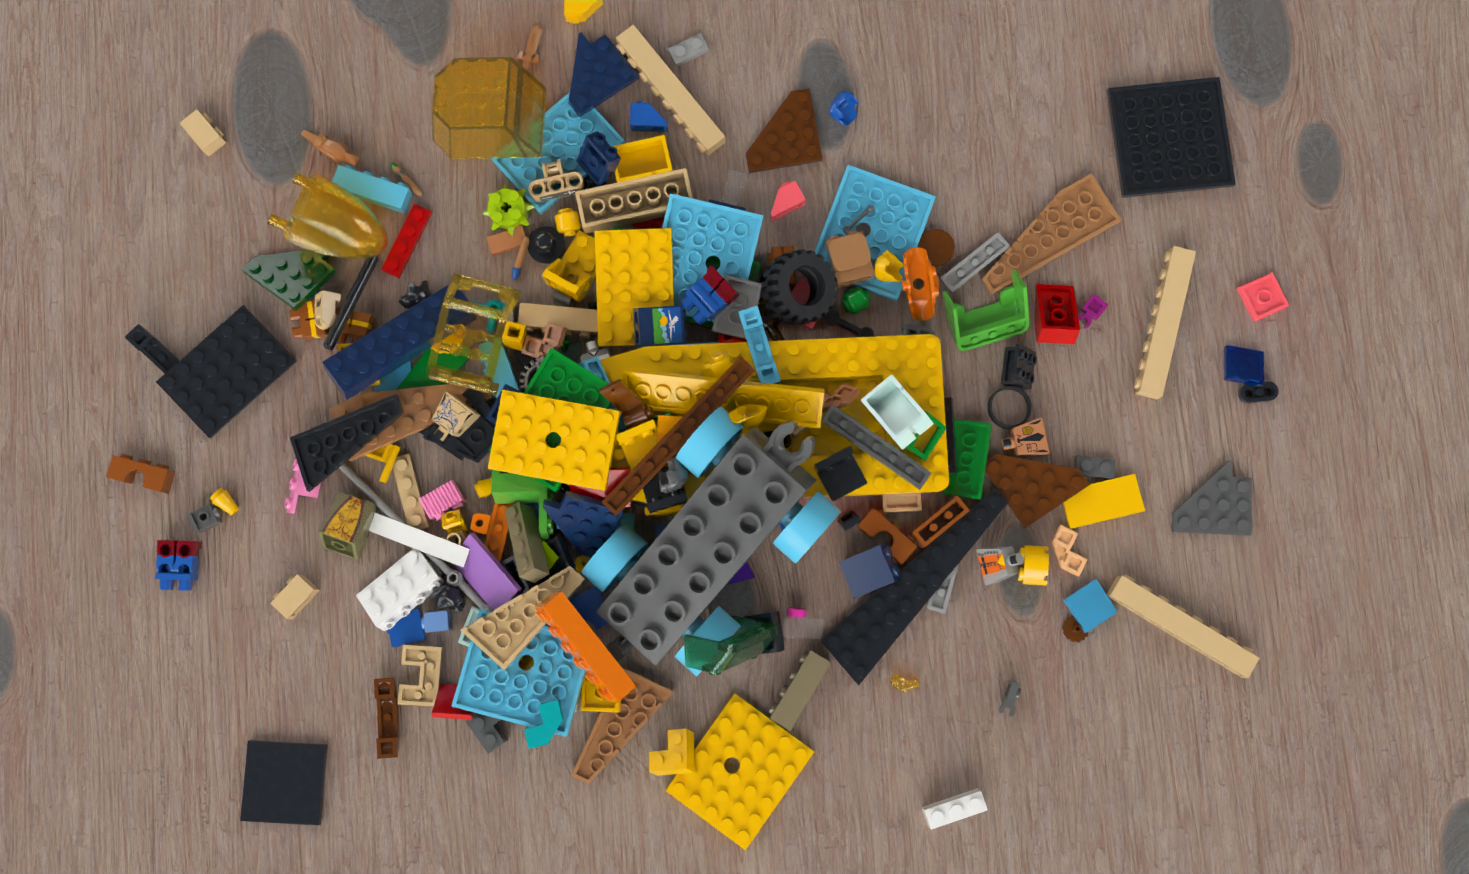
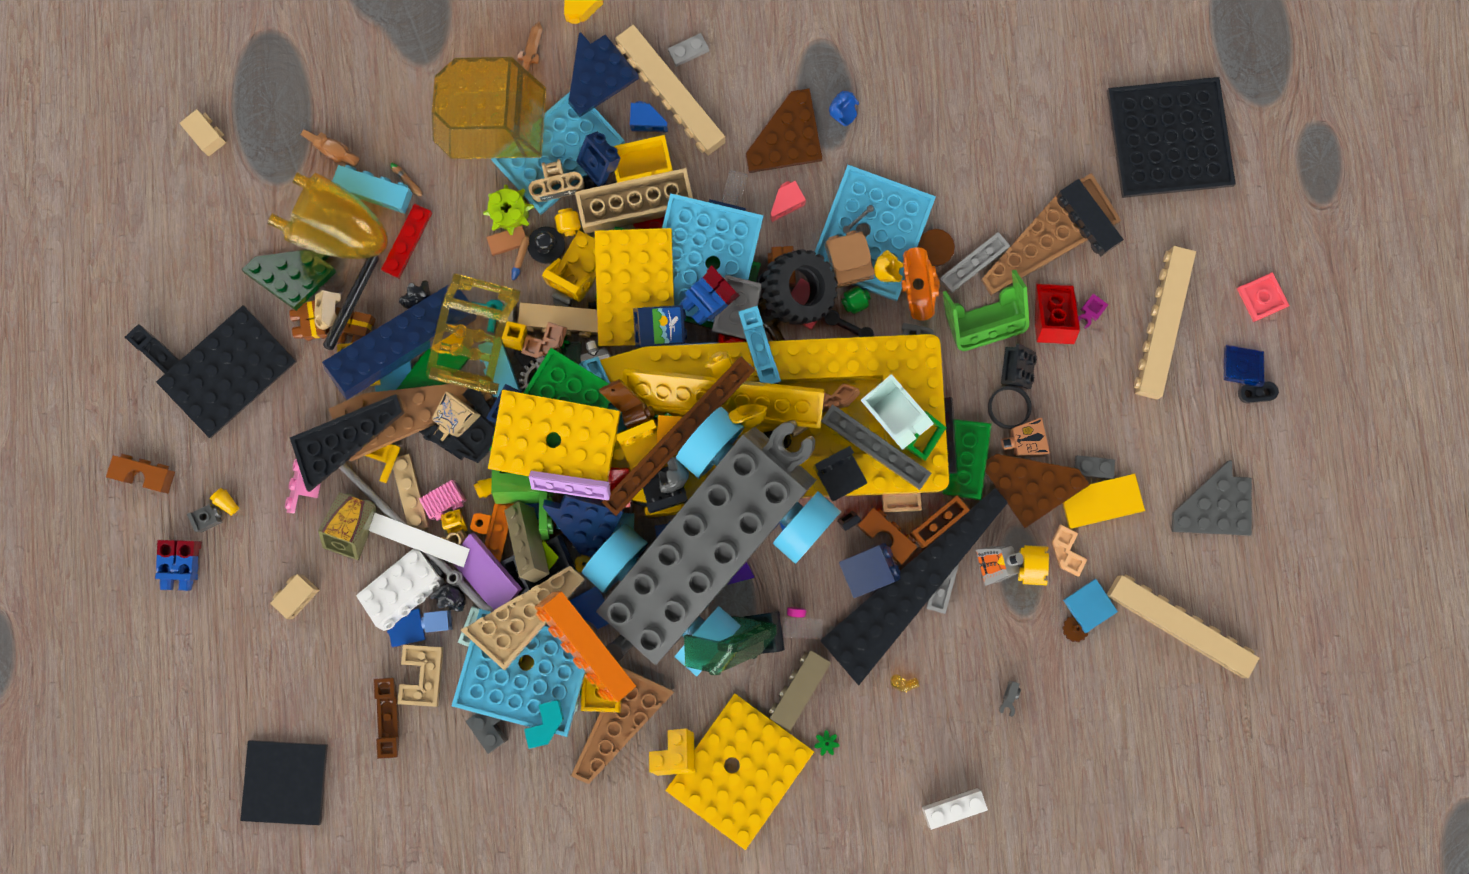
(443, 704): red tile -> none
(569, 485): none -> lavender tile
(823, 740): none -> green plant
(1089, 218): none -> black brick

